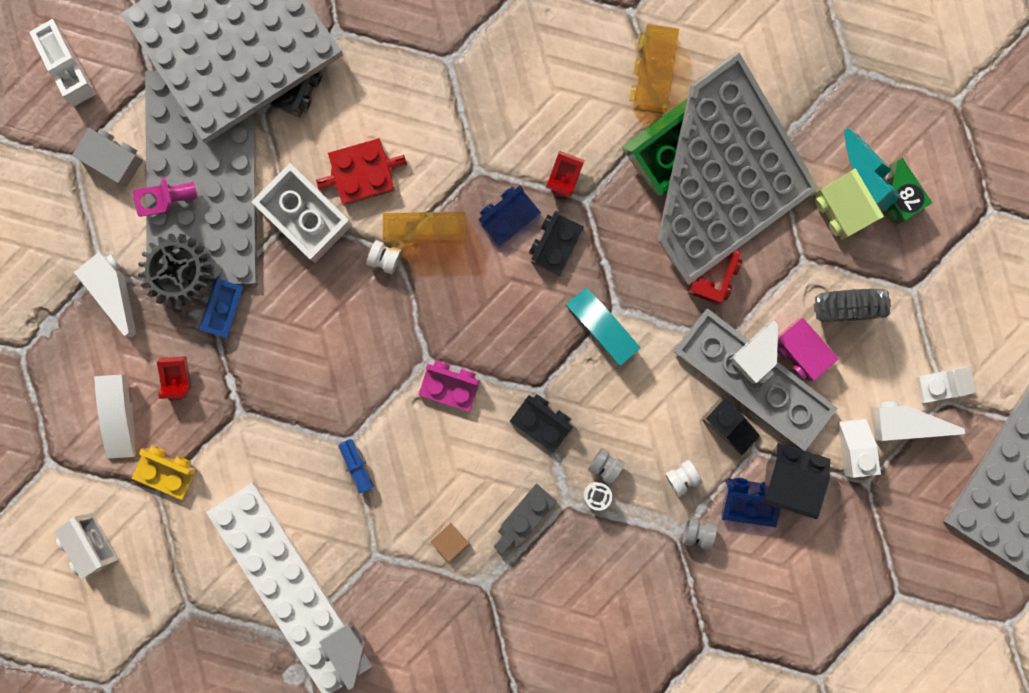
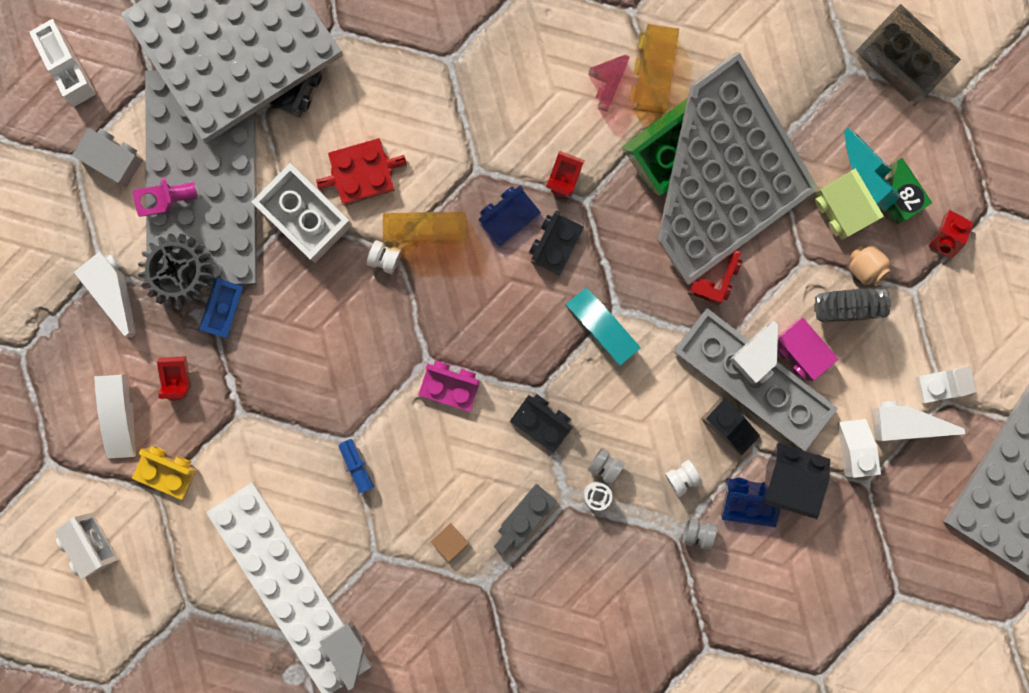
(610, 73): none -> clear pink slope
(869, 265): none -> light nougat head
(908, 55): none -> clear smoke brick
(951, 234): none -> red bracket

